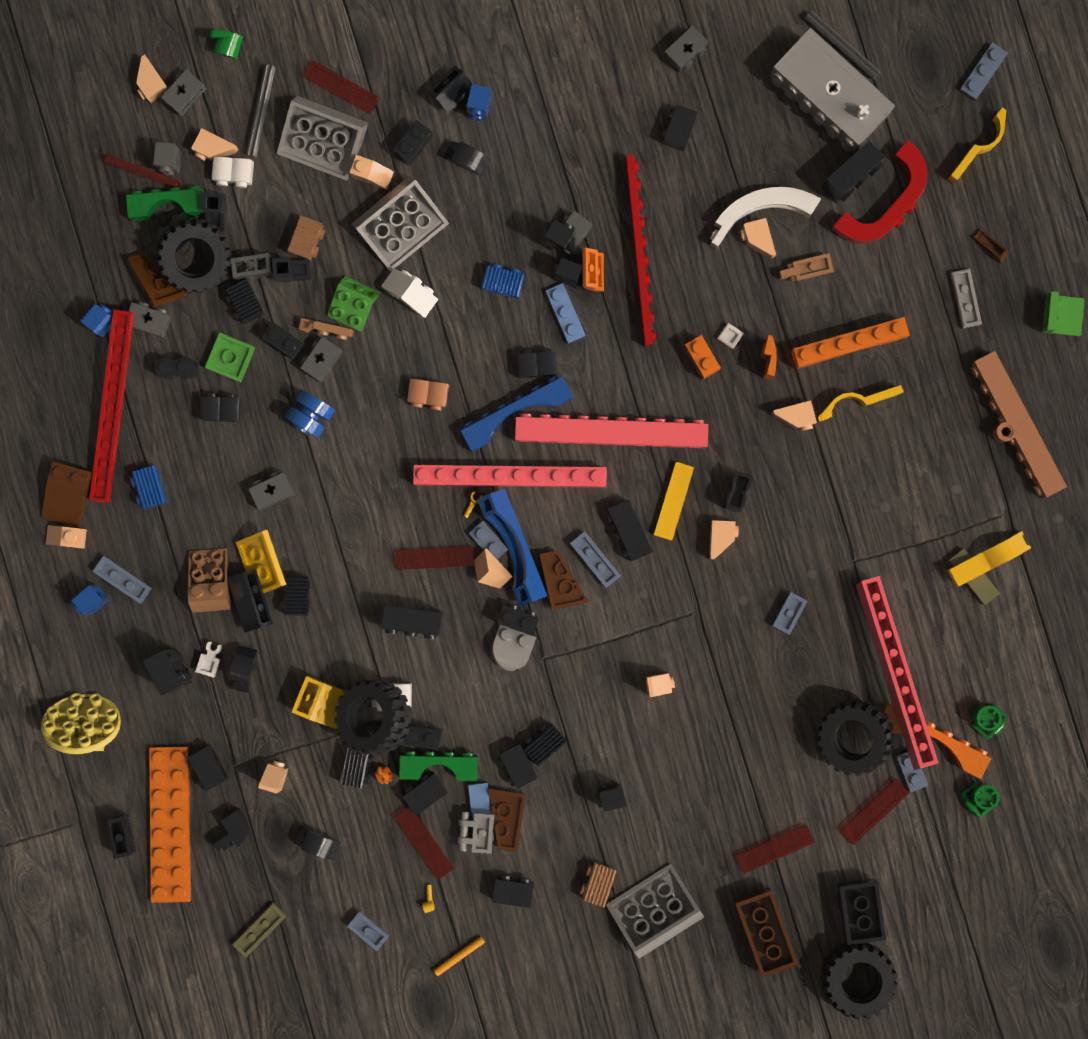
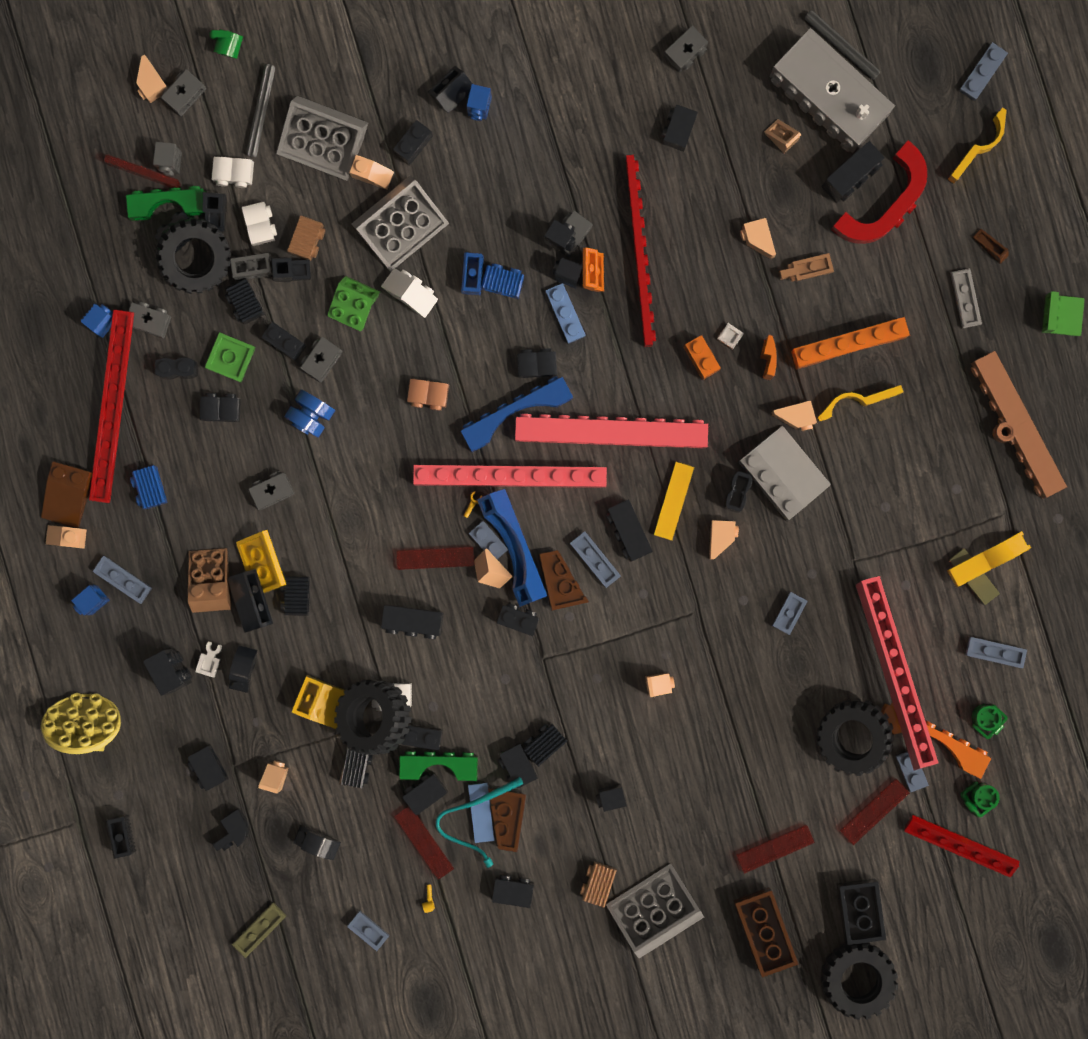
(152, 282): reddish brown wing -> none
(170, 824): orange plate -> none
(210, 146): light nougat slope -> none
(258, 223): none -> white brick
(324, 329): medium nougat hinge -> none
(341, 87): clear red tile -> none
(383, 774): orange plate -> none
(458, 956): light orange bar -> none
(467, 157): black brick -> none
(472, 273): none -> blue brick
(482, 832): light grey plate -> none
(499, 791): none -> teal piece
(512, 648): light grey slope -> none
(773, 197): white arch -> none
(782, 135): none -> light nougat slope
(784, 473): none -> light grey slope
(961, 846): none -> red plate
(996, 652): none -> sand blue plate

